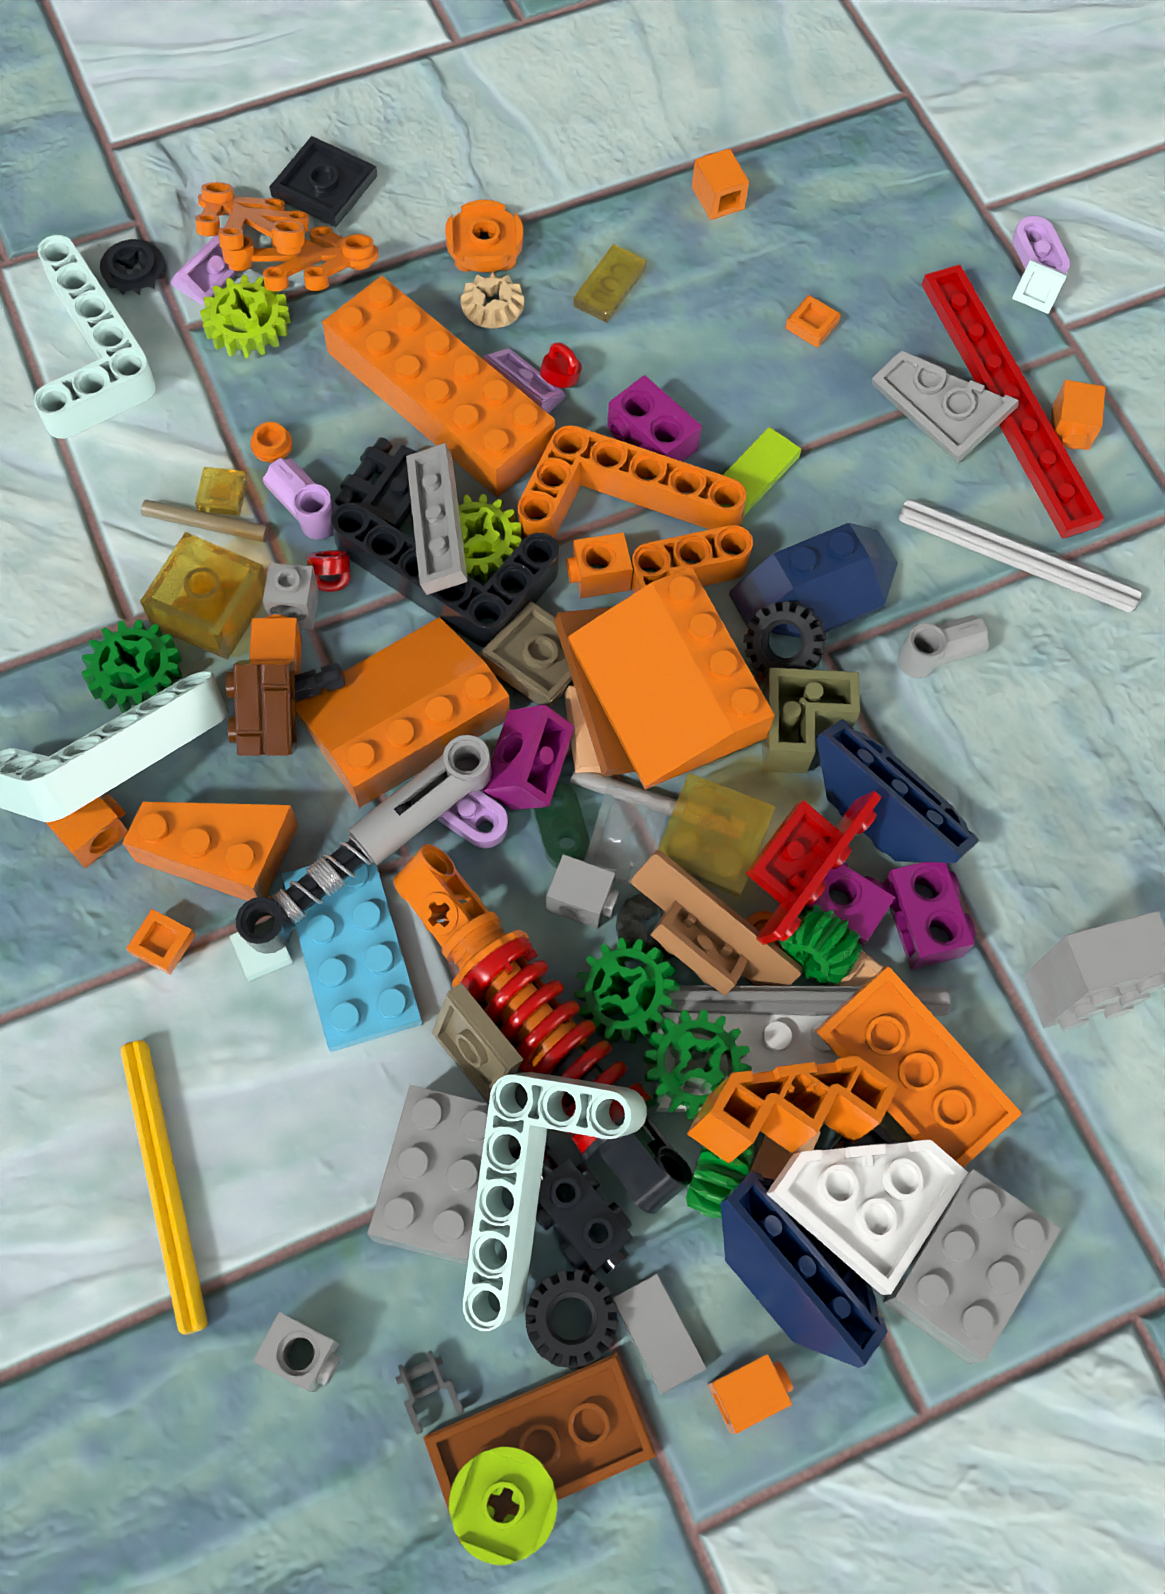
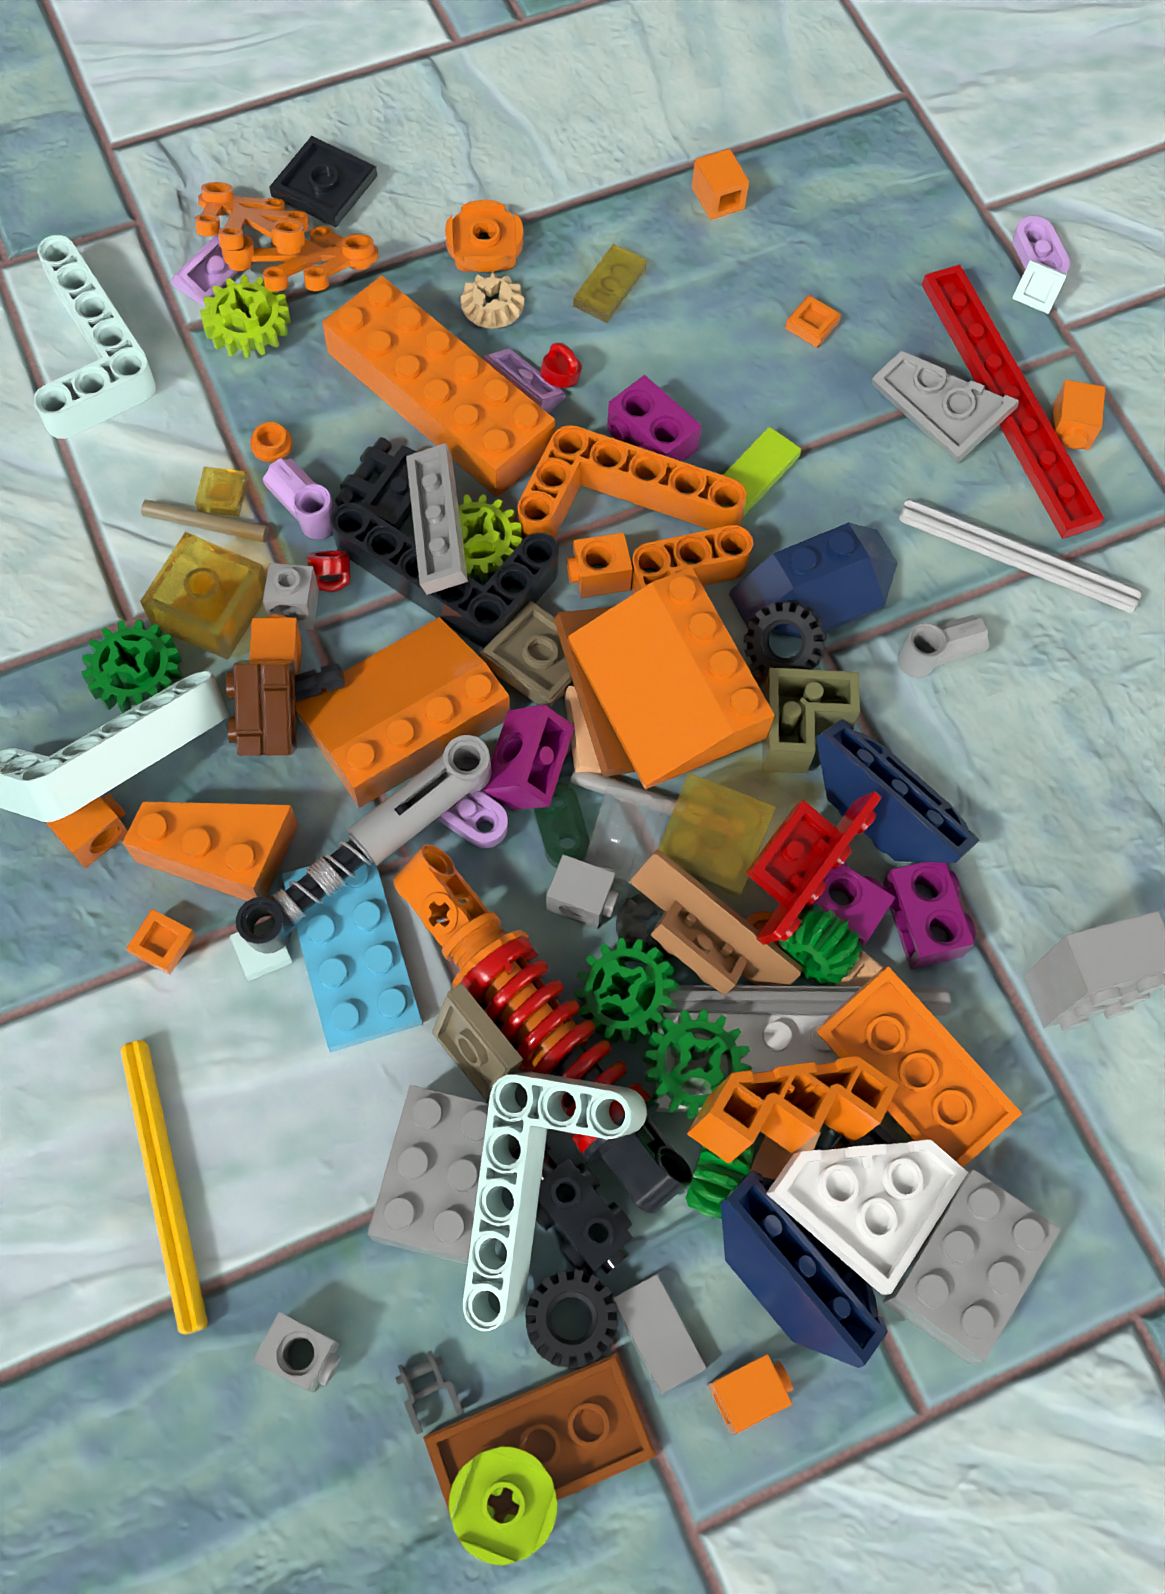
(126, 255): black gear -> none

